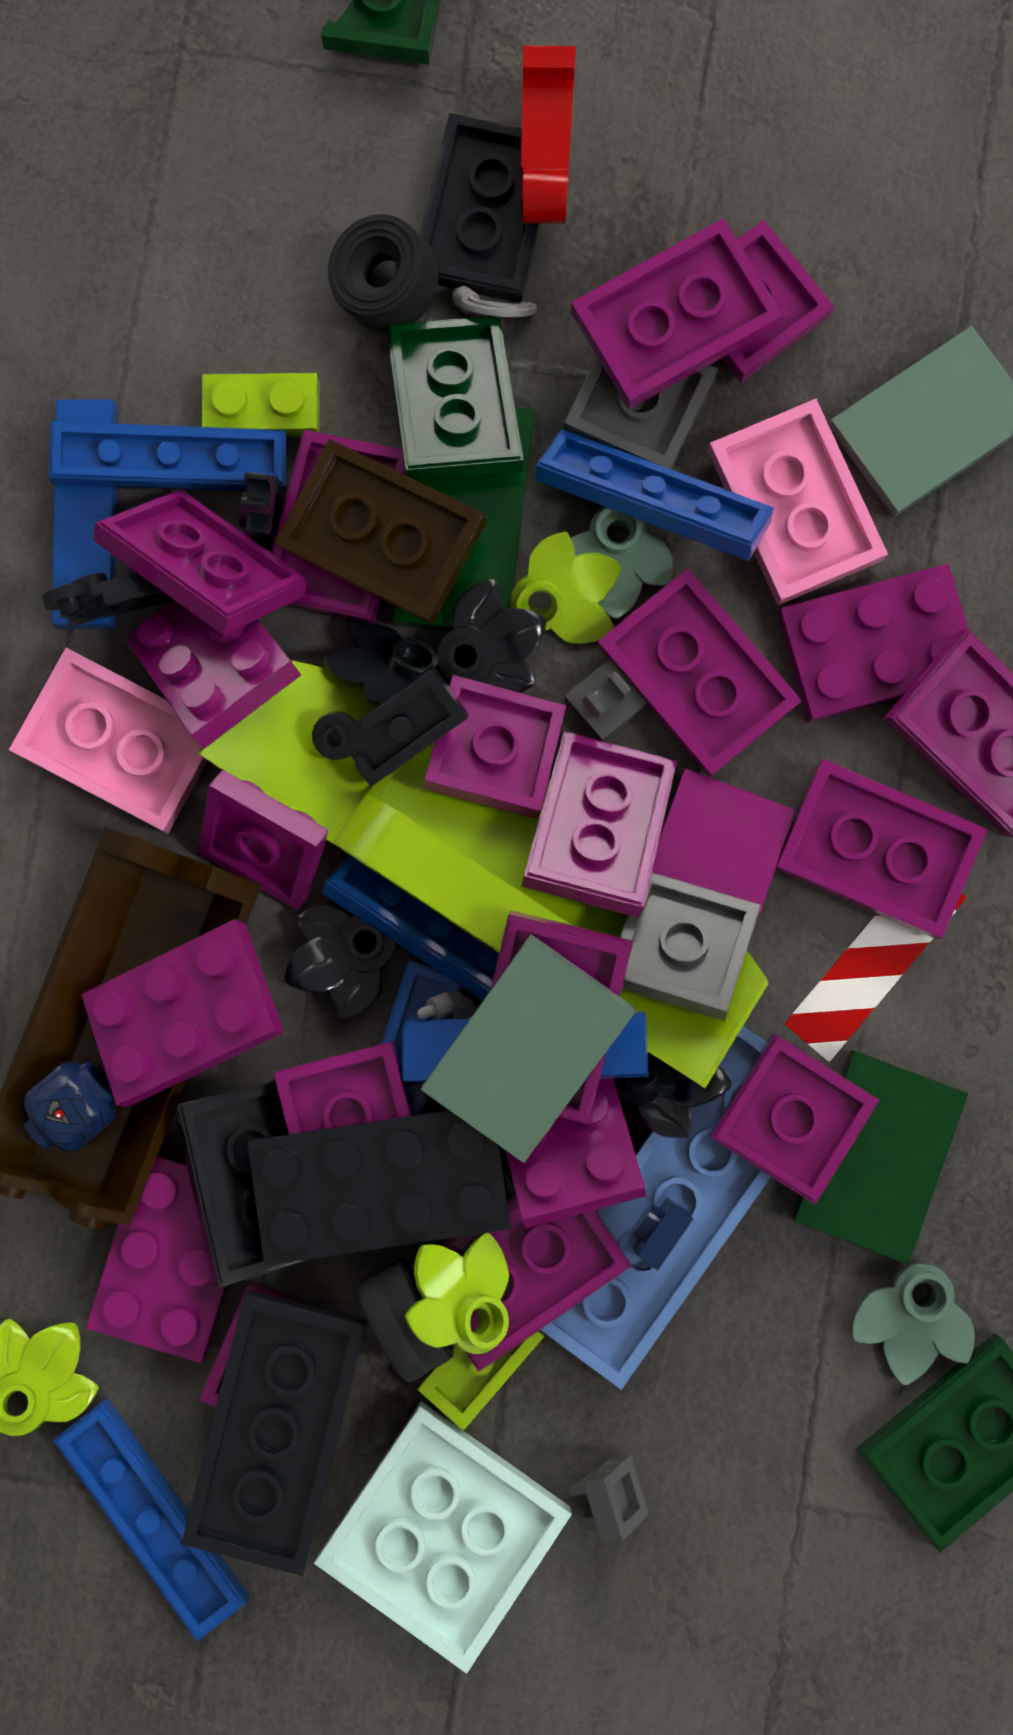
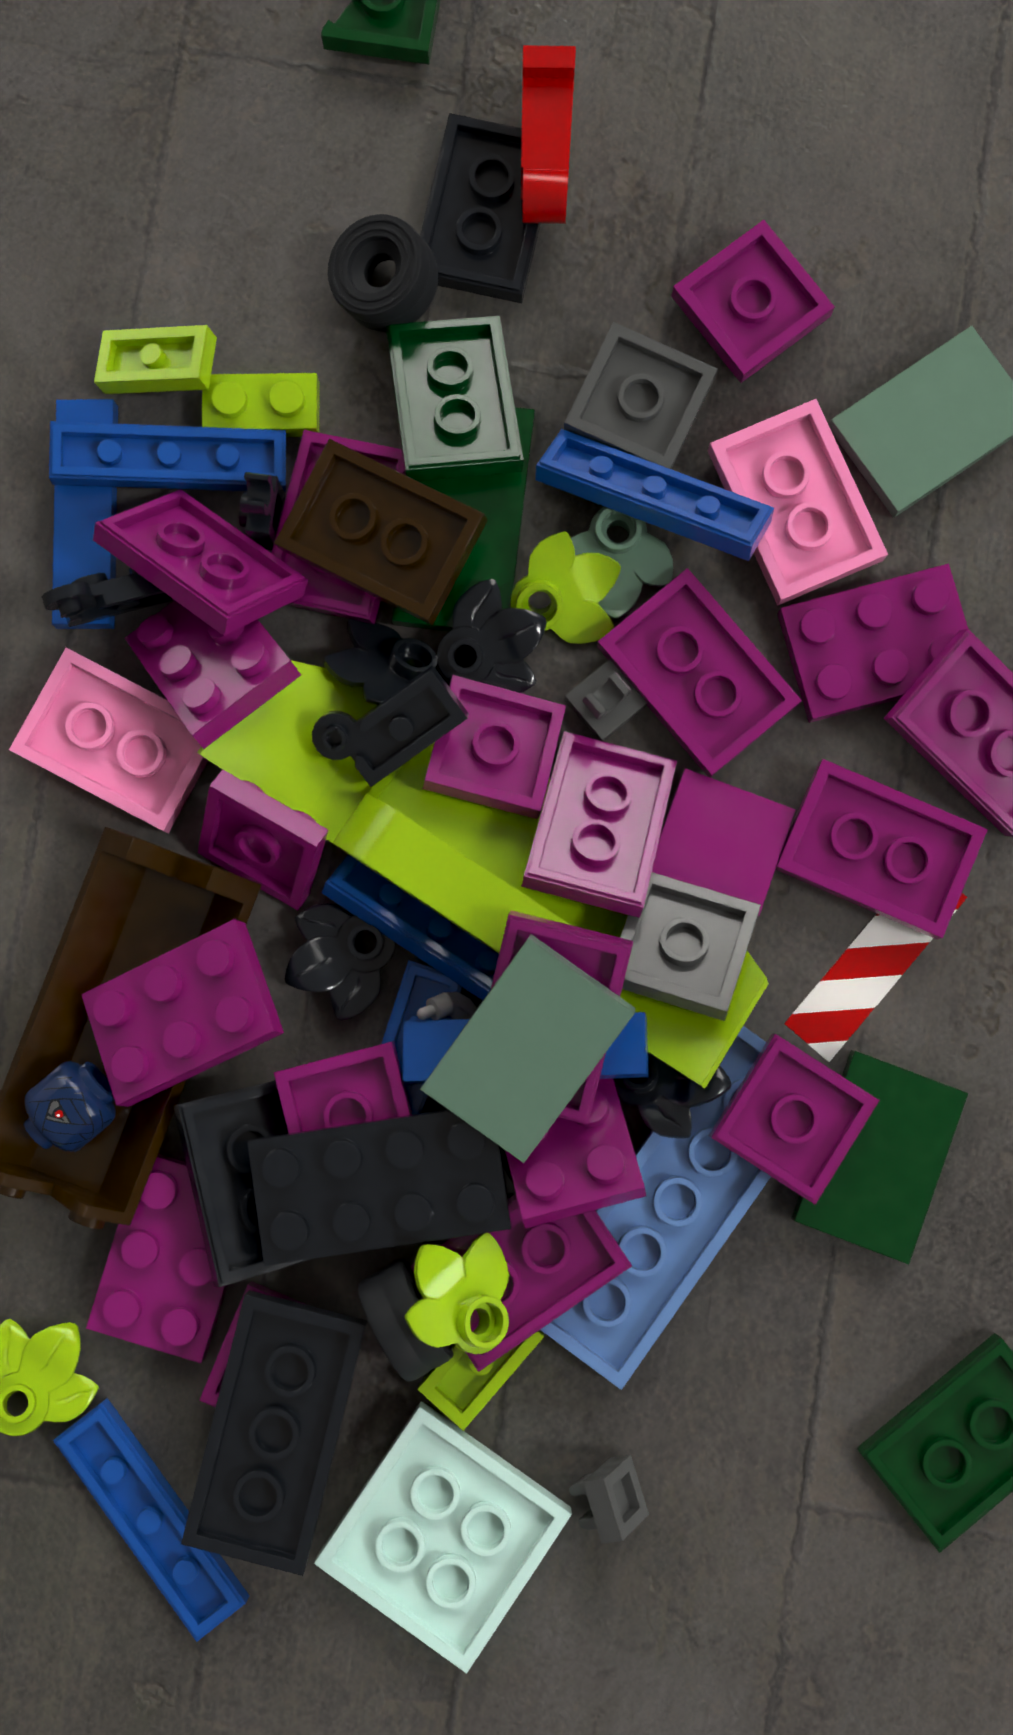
(155, 359): none -> lime plate
(470, 303): light grey piece -> none
(660, 1231): dark blue plate -> none
(676, 313): magenta plate -> none
(913, 1331): sand green plate -> none

